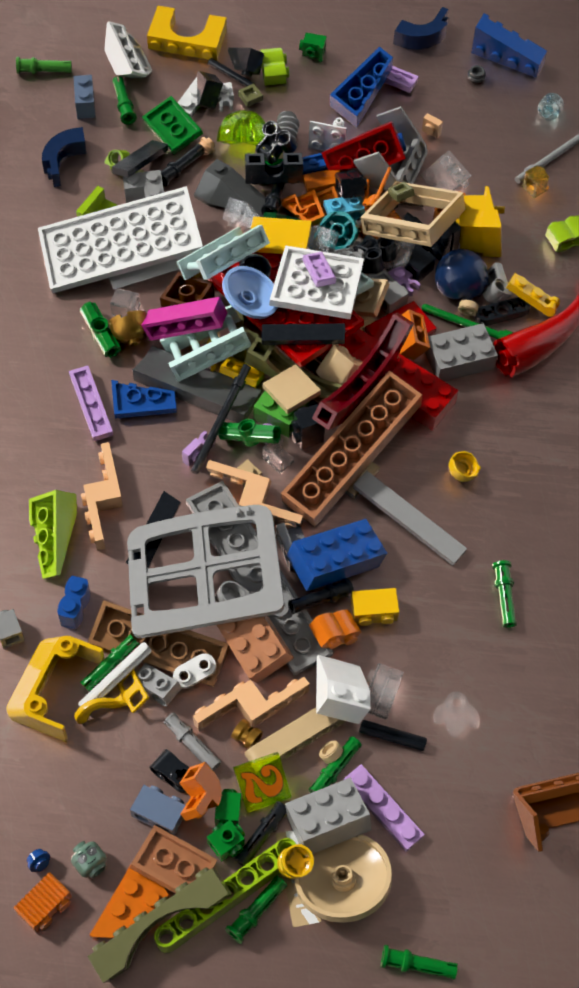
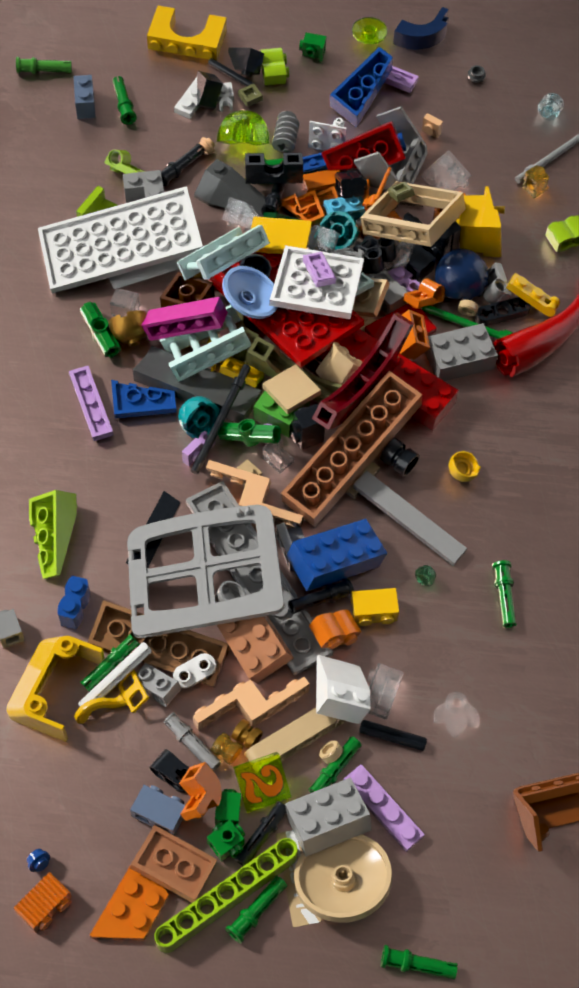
(58, 148): dark blue arch -> none
(89, 859): sand green head -> none
(101, 496): light nougat bracket -> none
(116, 955): olive arch -> none
(125, 53): white wedge -> none
(139, 158): black tile -> none
(172, 125): green tile -> none
(197, 416): none -> teal cylinder
(226, 748): none -> clear yellow wheel
(274, 143): black piece -> none
(295, 861): yellow wheel -> none
(303, 334): black tile -> none
(369, 30): none -> clear neon green dish
(397, 455): none -> black wheel
(425, 575): none -> clear green plate
(427, 294): none -> orange plate
(507, 47): blue wedge -> none

